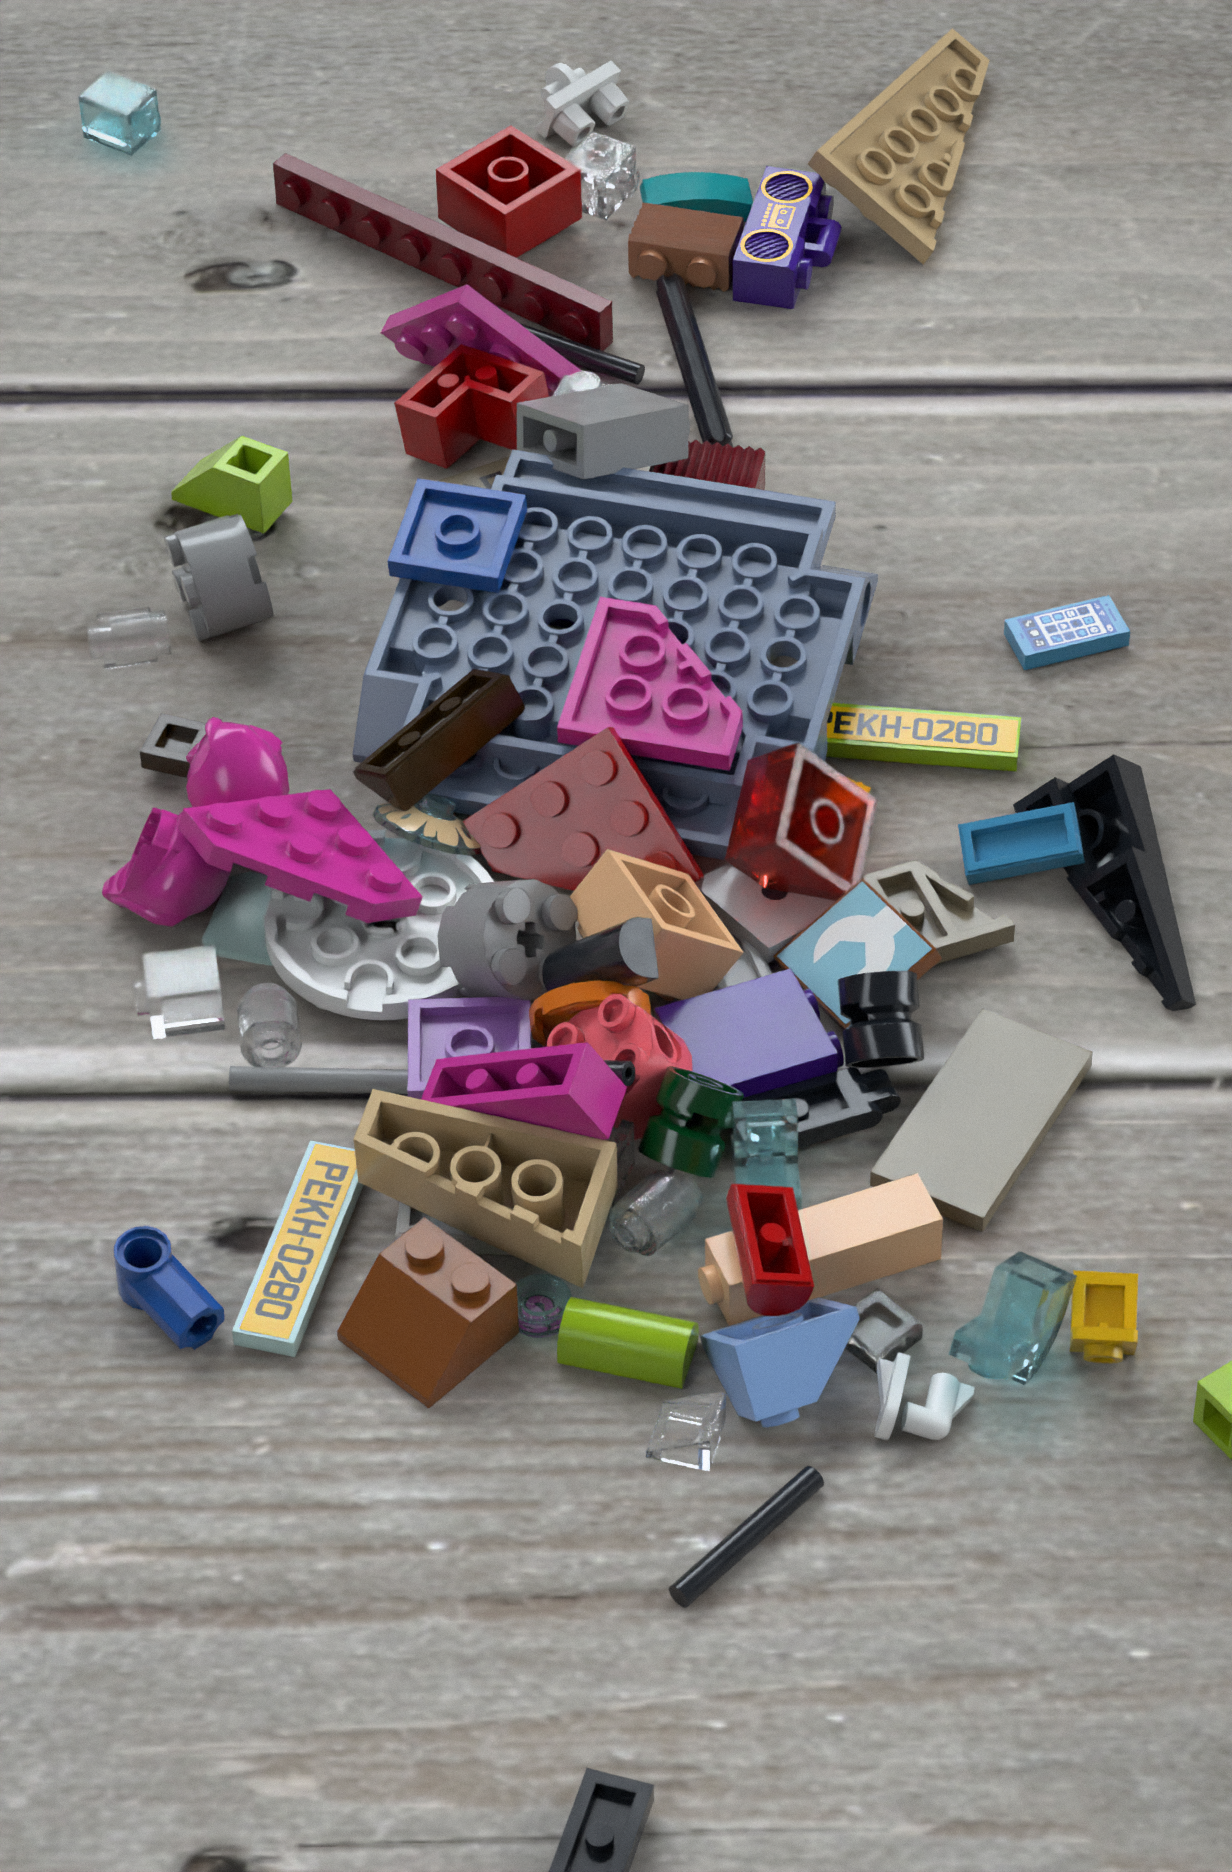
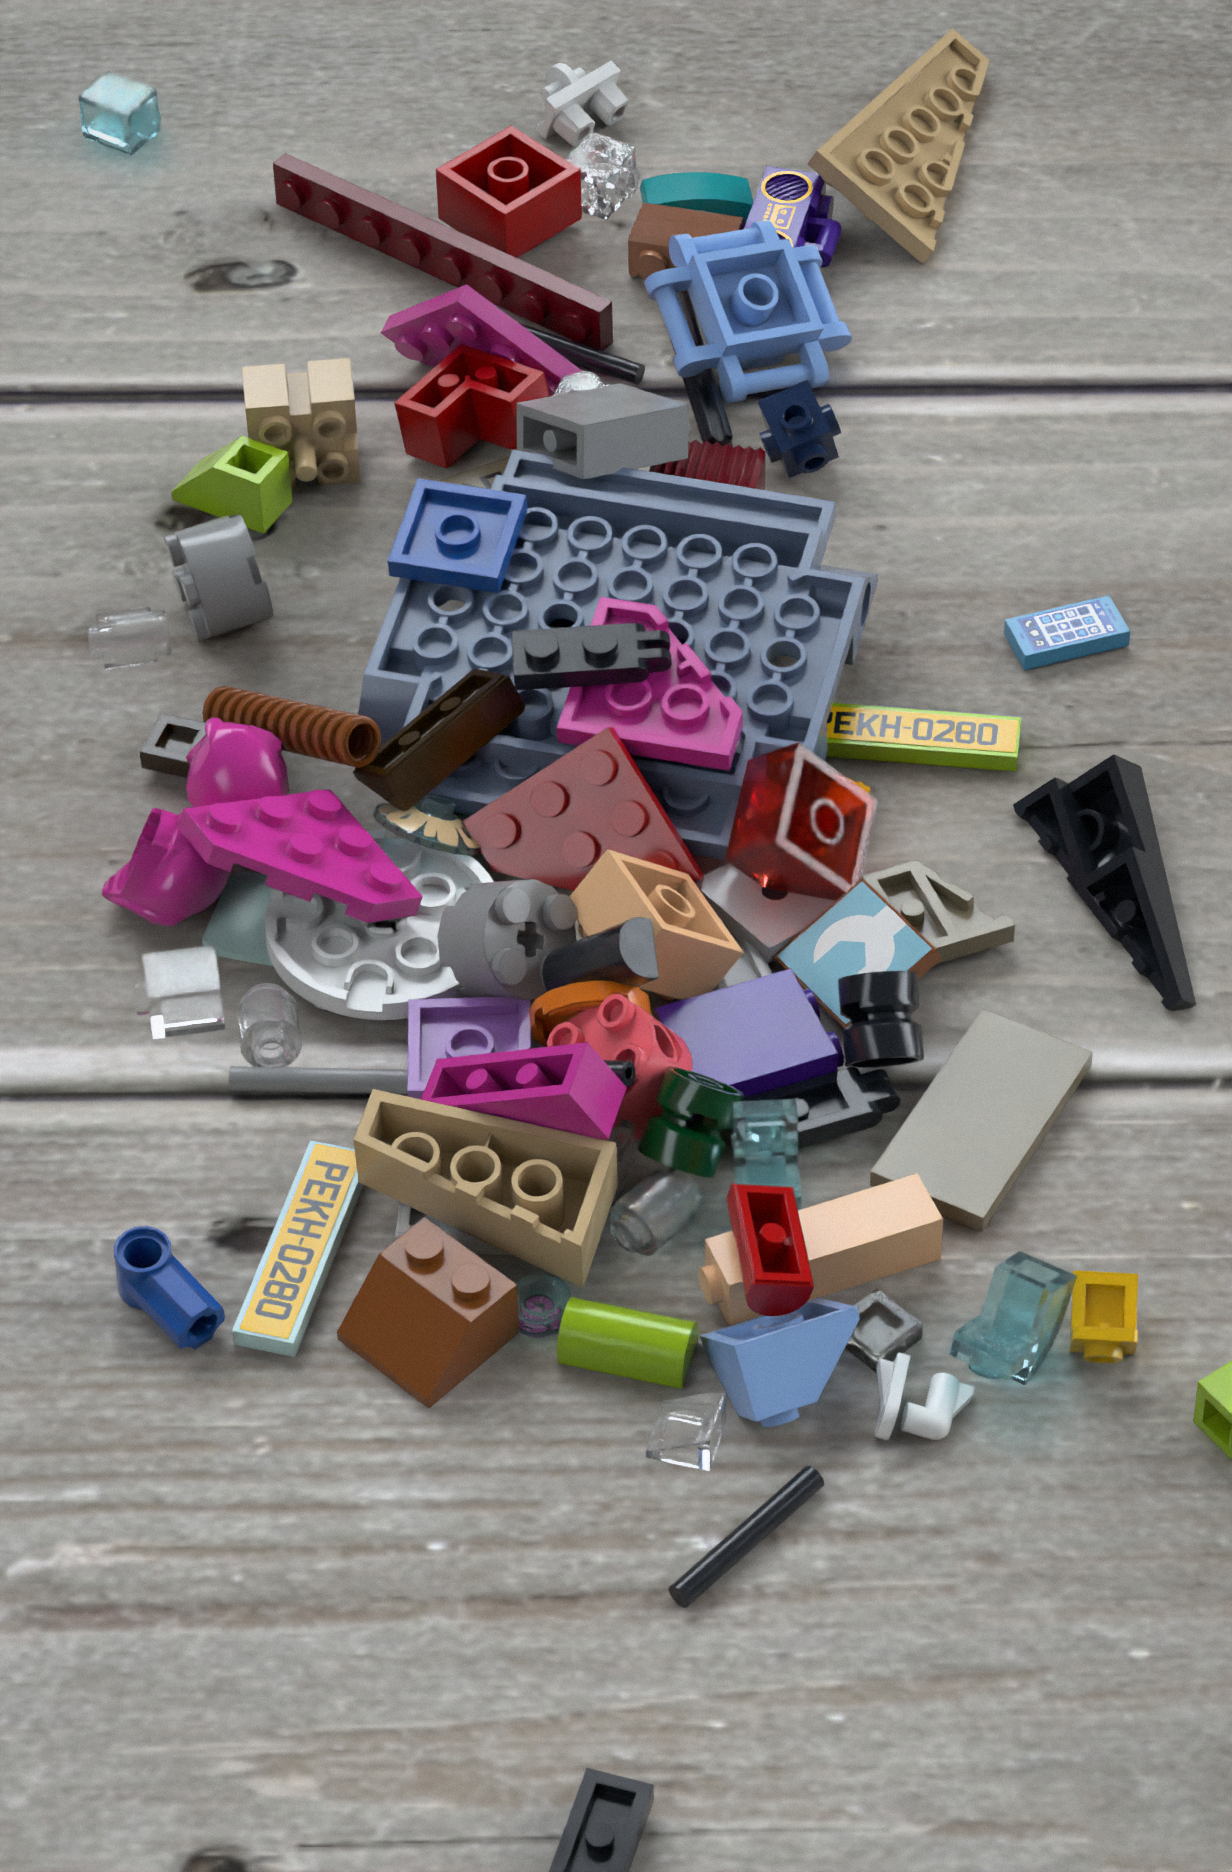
(300, 726): none -> dark orange piece
(307, 417): none -> tan brick
(588, 655): none -> black hinge
(753, 306): none -> light blue brick
(798, 430): none -> dark blue brick
(1021, 843): dark azure tile -> none

